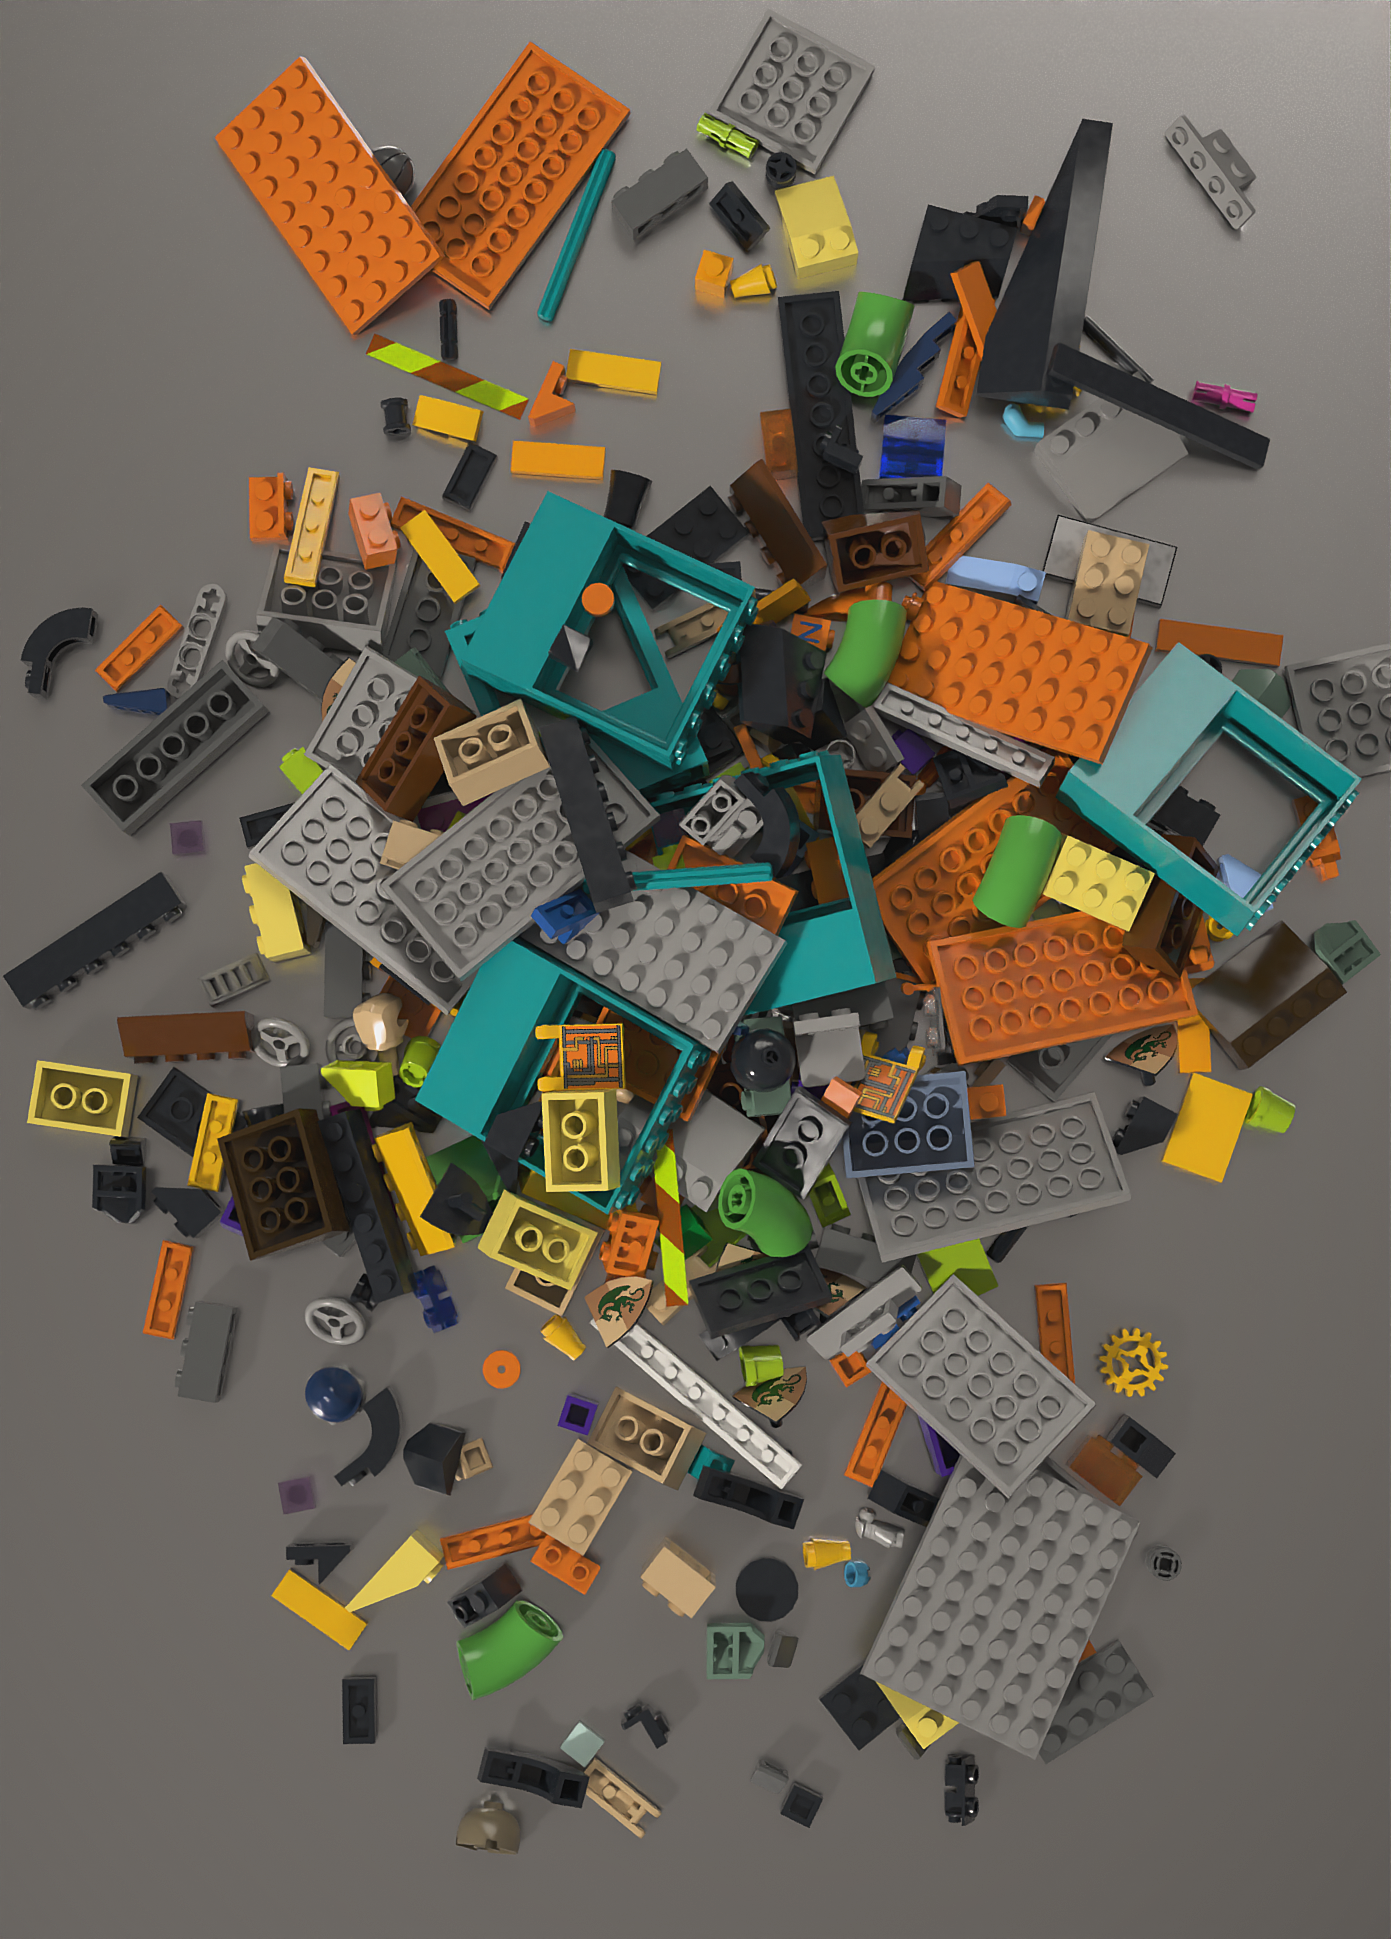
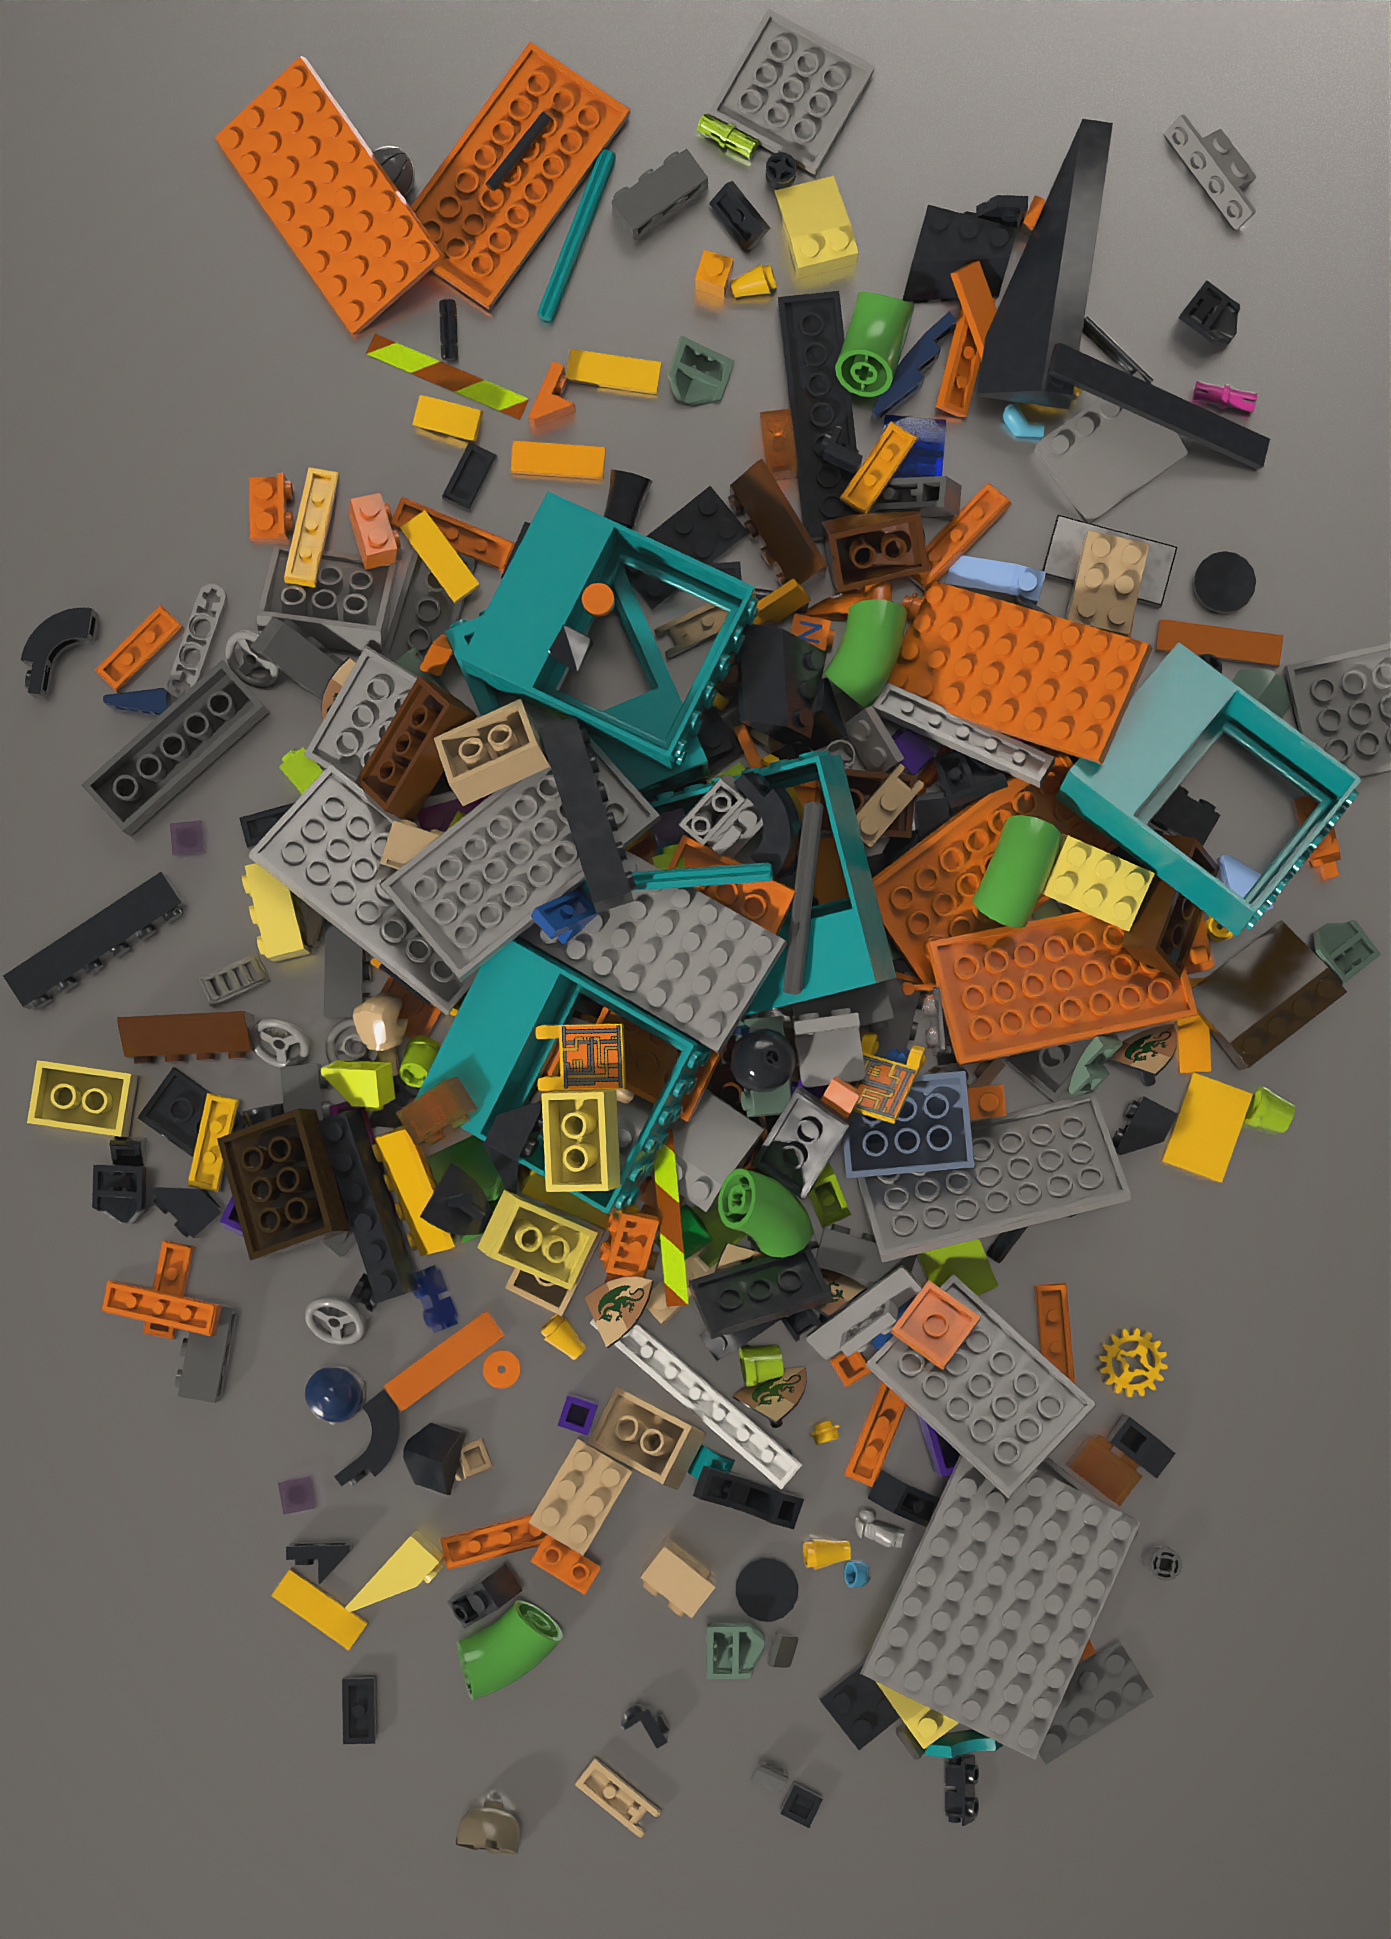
(161, 1308): none -> orange tile
(395, 416): black bush -> none
(437, 656): none -> orange slope
(437, 1111): none -> clear orange brick
(443, 1361): none -> orange tile
(518, 151): none -> black bar
(534, 1774): black arch -> none
(582, 1744): light aqua tile -> none
(698, 373): none -> sand green slope
(803, 898): none -> dark grey axle
(825, 1432): none -> yellow plate
(878, 469): none -> light orange tile
(935, 1325): none -> orange plate
(961, 1743): none -> teal tile
(1090, 1068): none -> sand green slope
(1212, 314): none -> black slope
(1224, 582): none -> black tile

